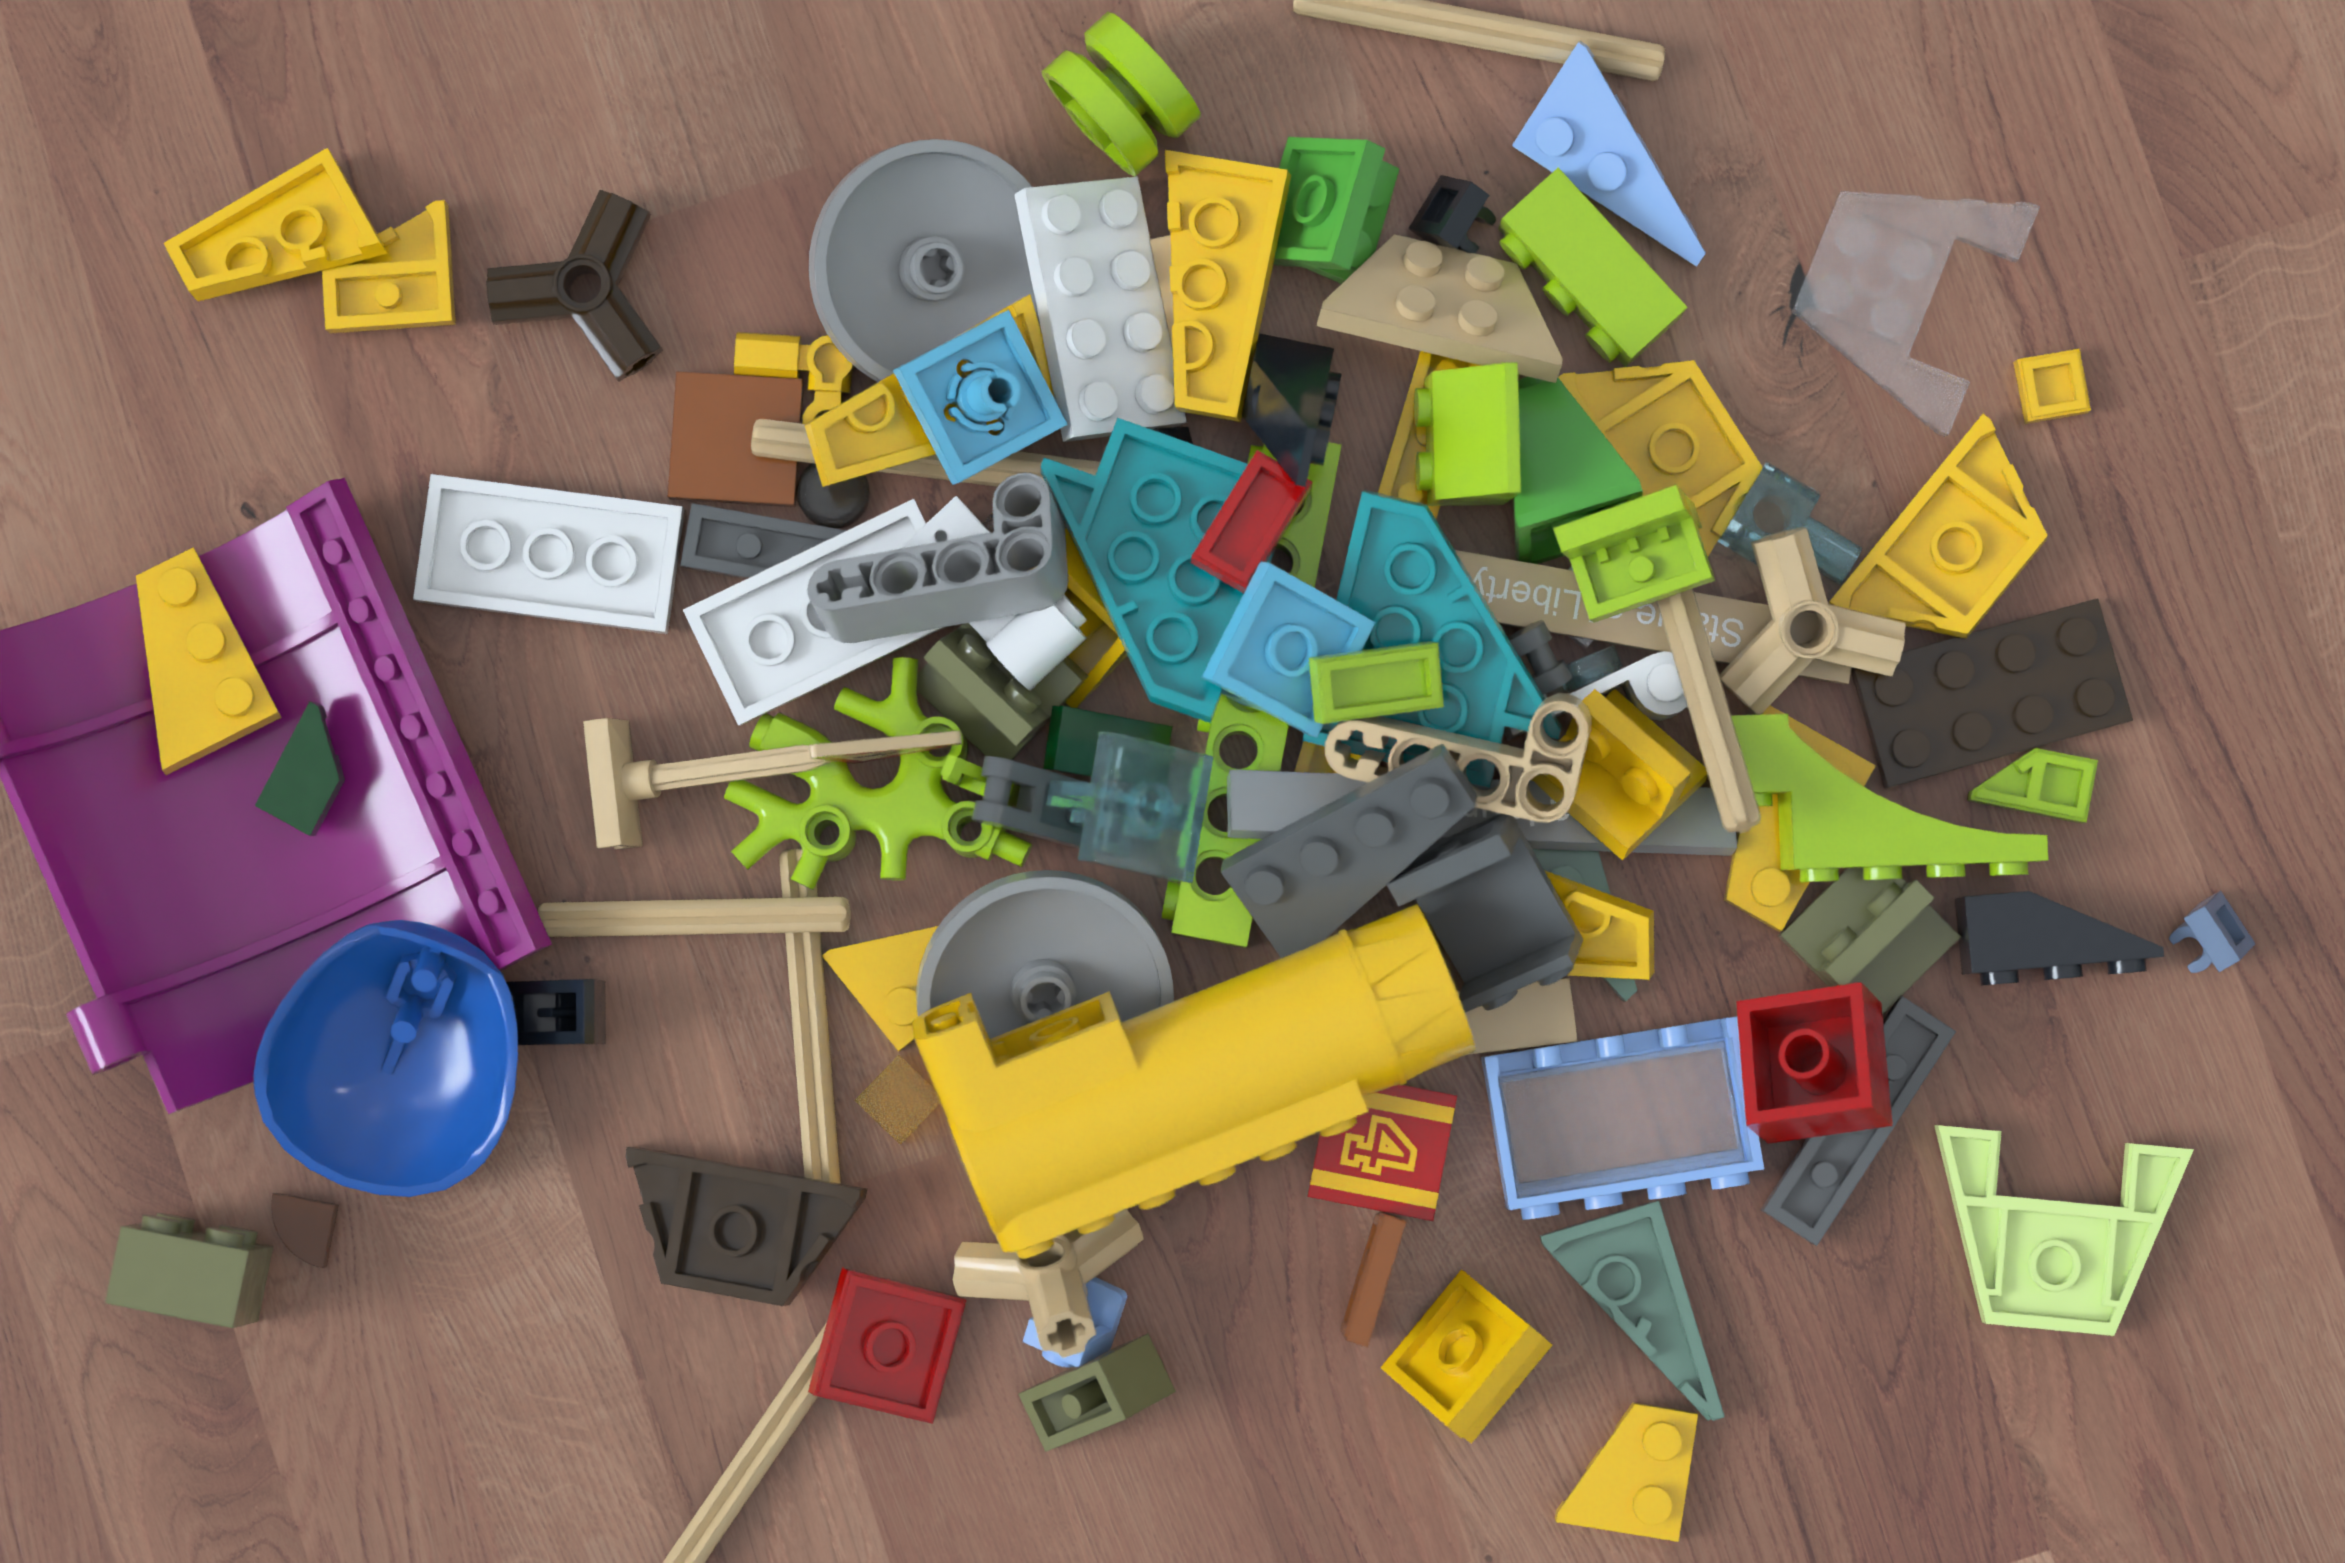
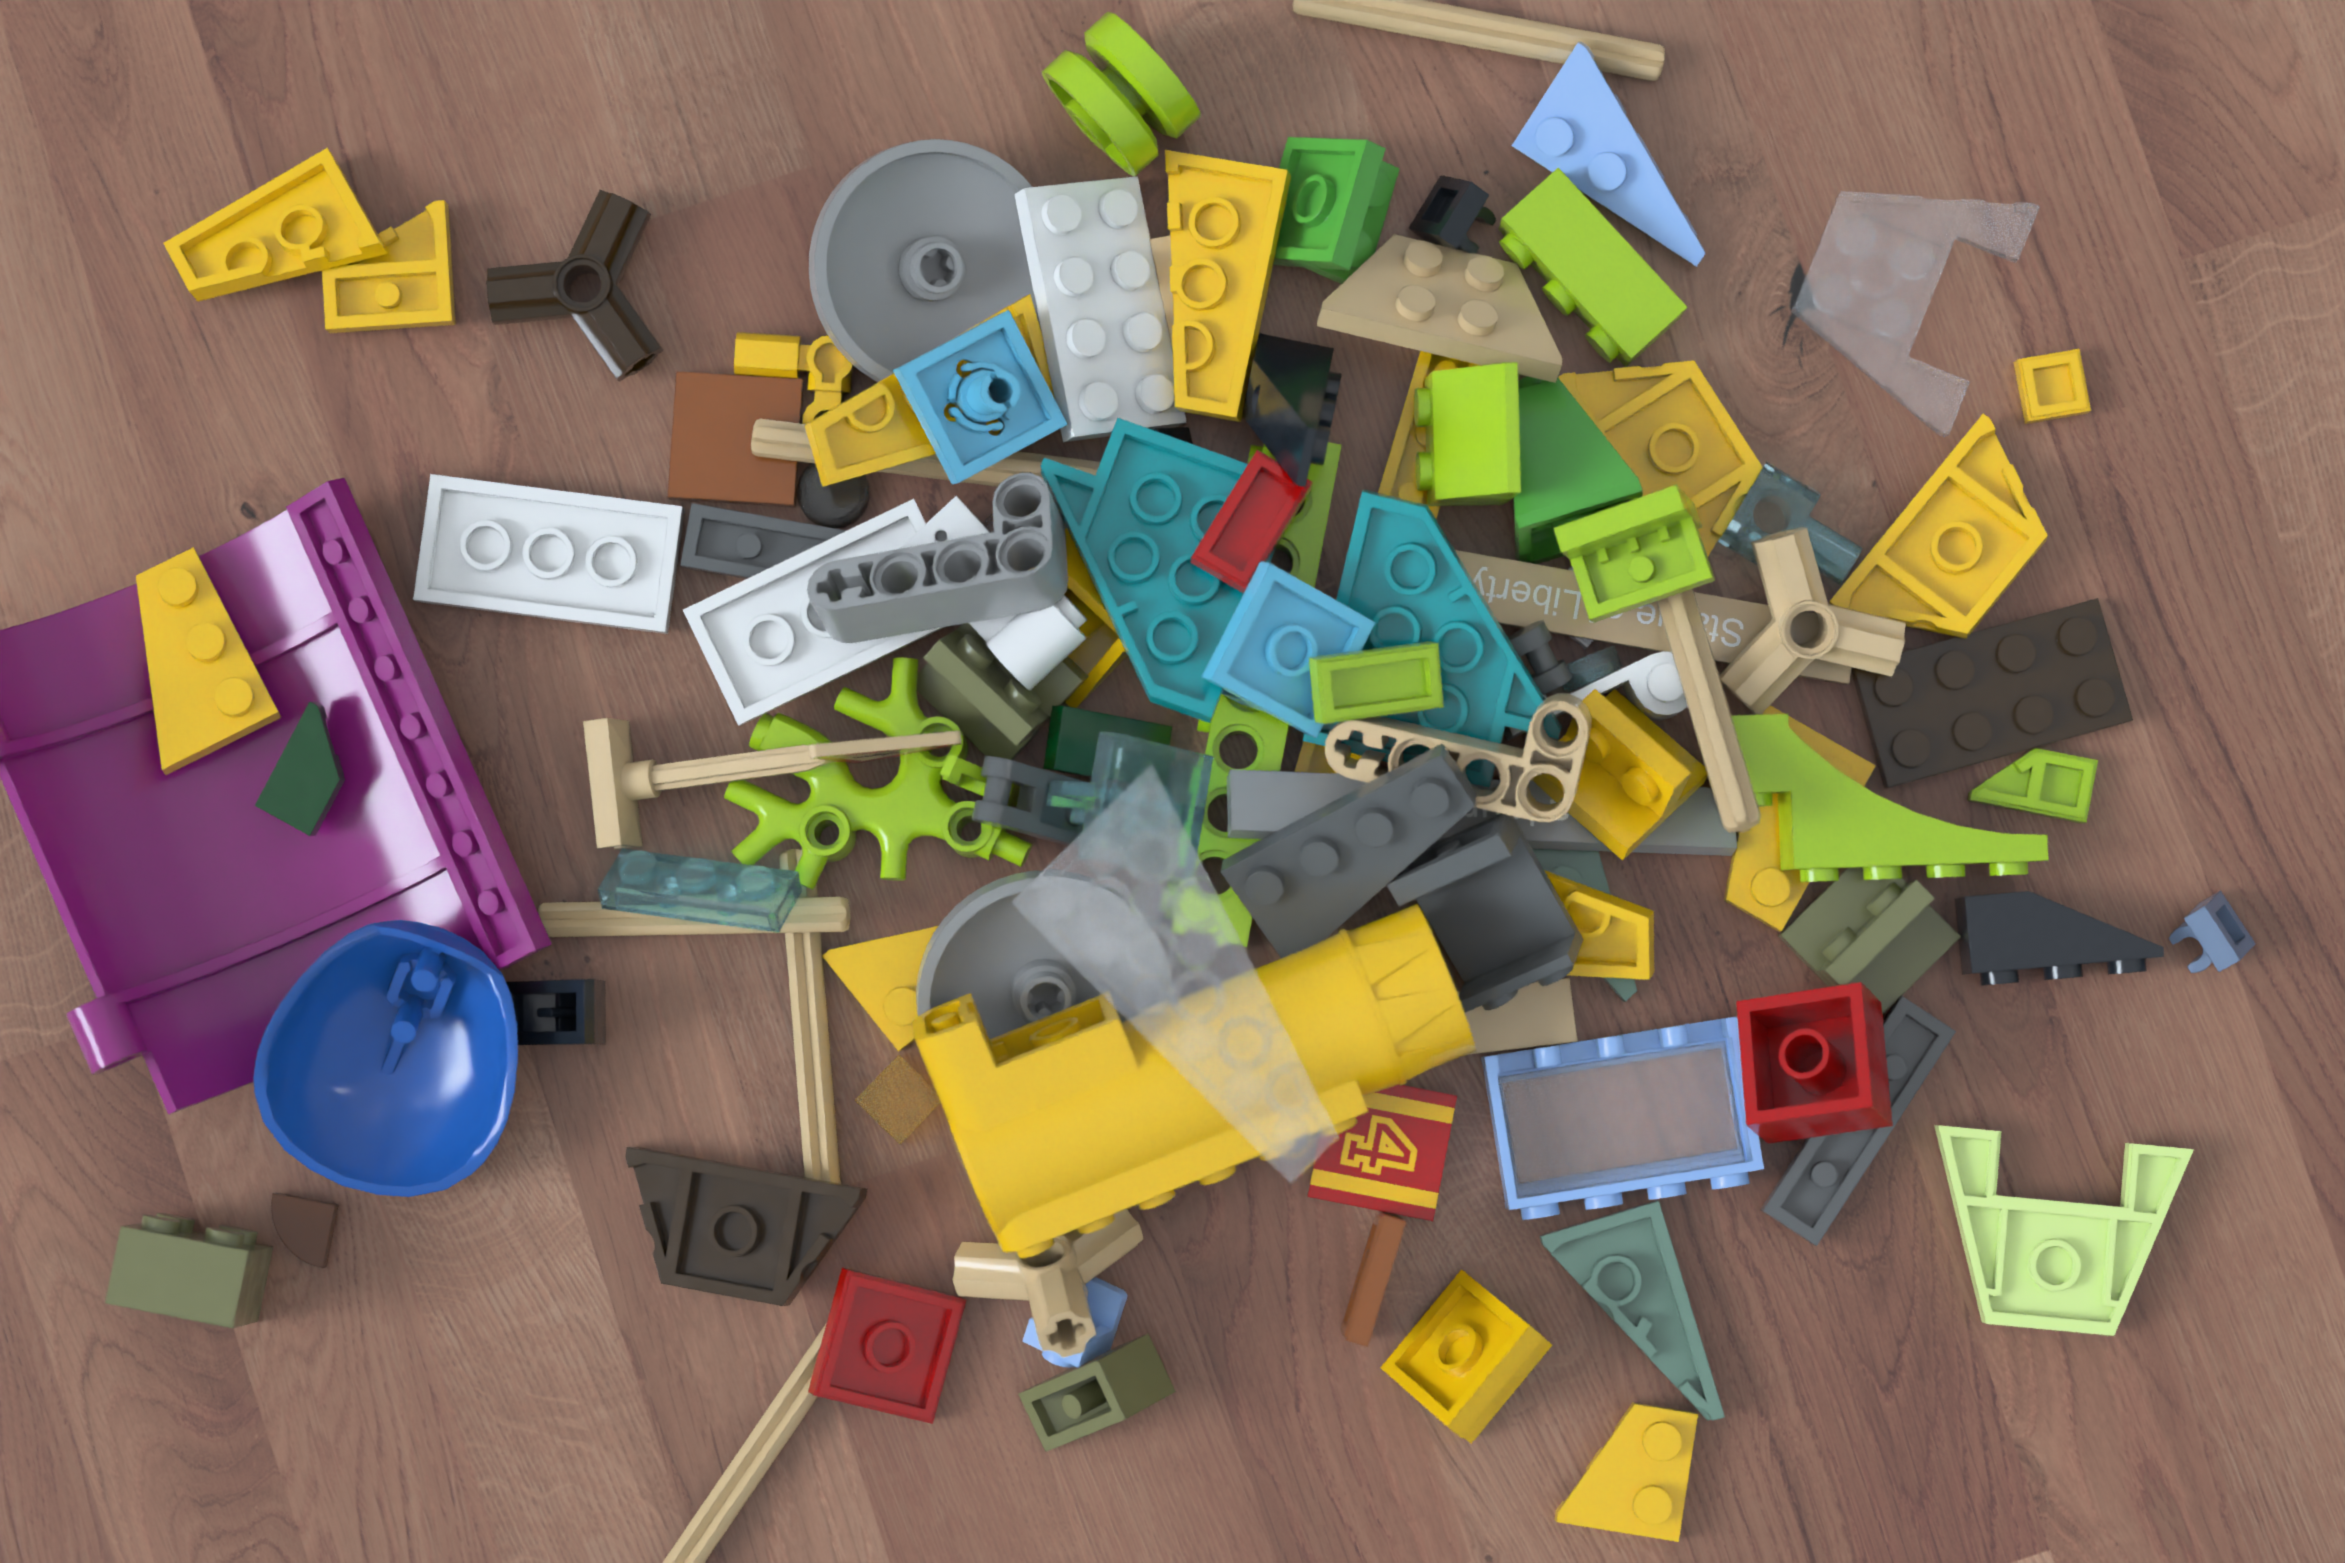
(700, 890): none -> clear light blue plate
(1158, 945): none -> clear wing

